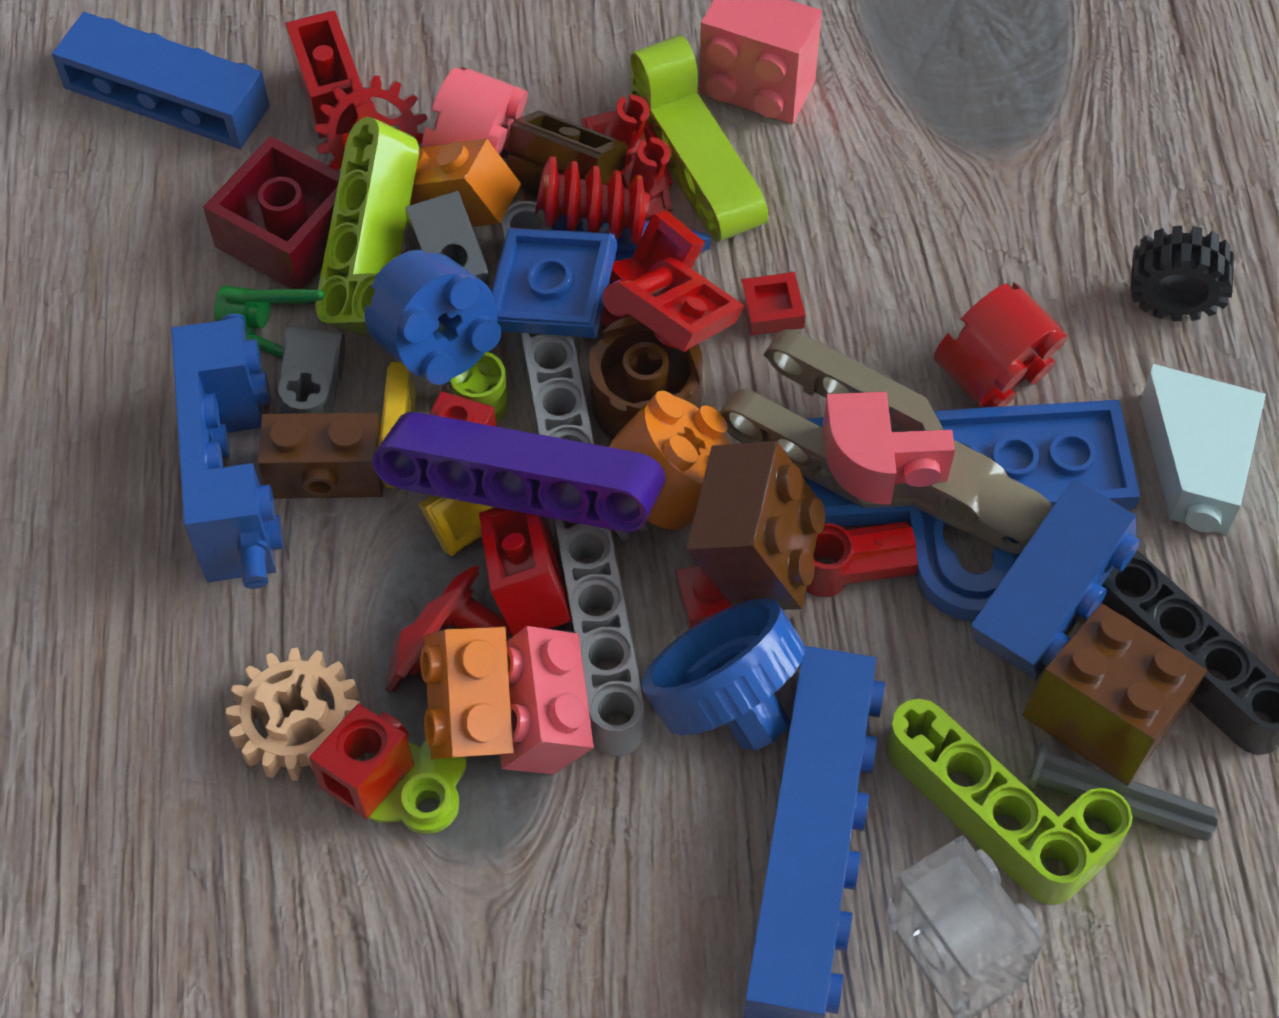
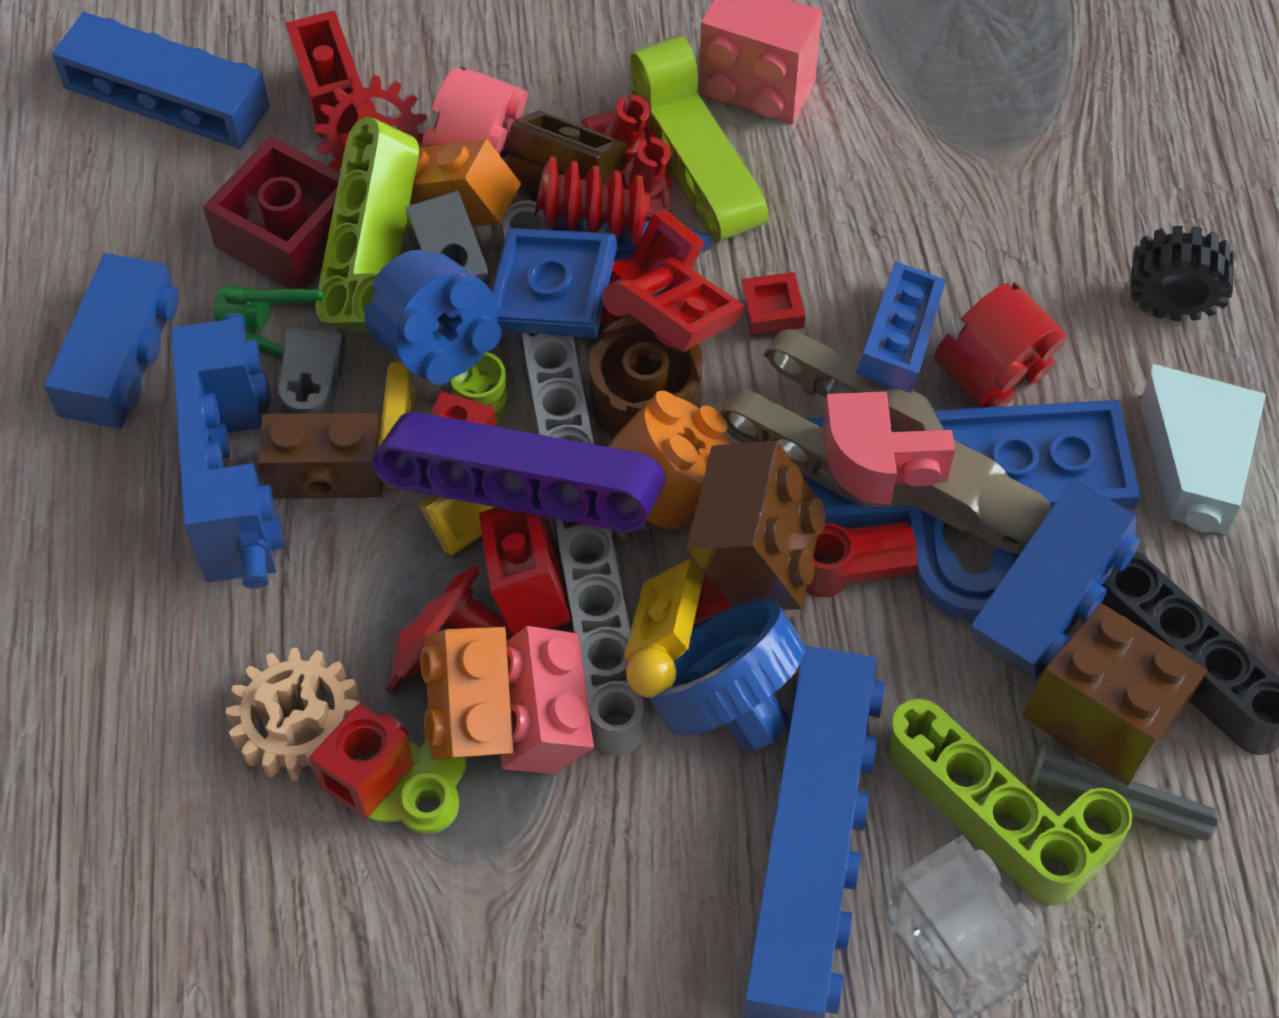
(112, 341): none -> blue brick
(662, 628): none -> yellow plate
(901, 328): none -> blue plate

